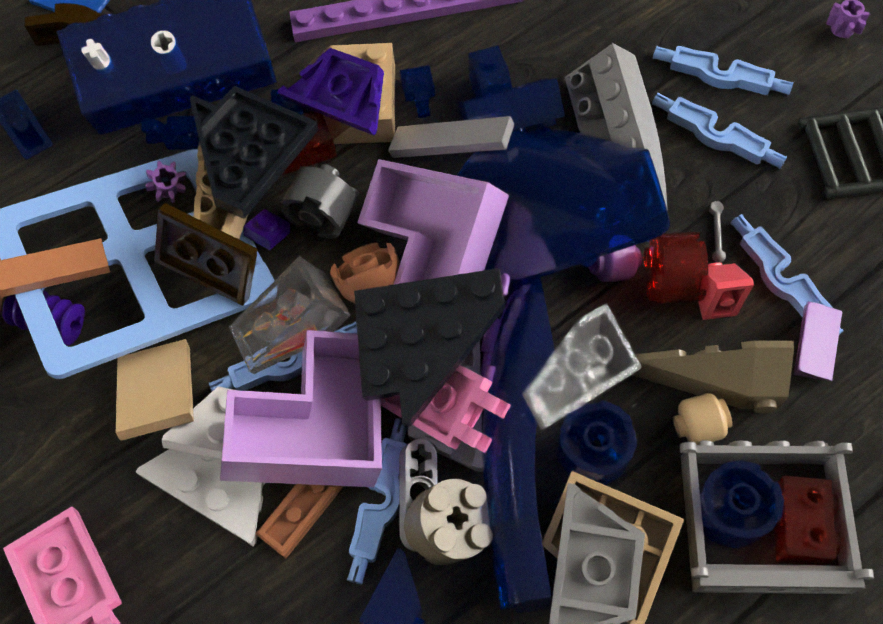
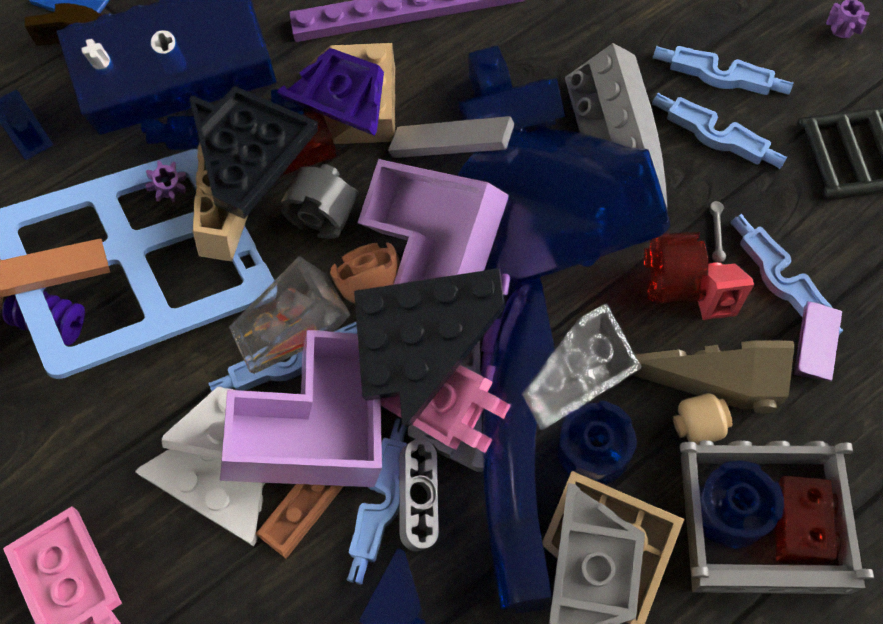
(154, 390): tan tile -> none
(204, 254): dark brown tile -> none
(266, 229): dark purple plate -> none
(418, 86): clear blue plate -> none
(447, 542): brick -> none
(617, 265): medium lavender head -> none

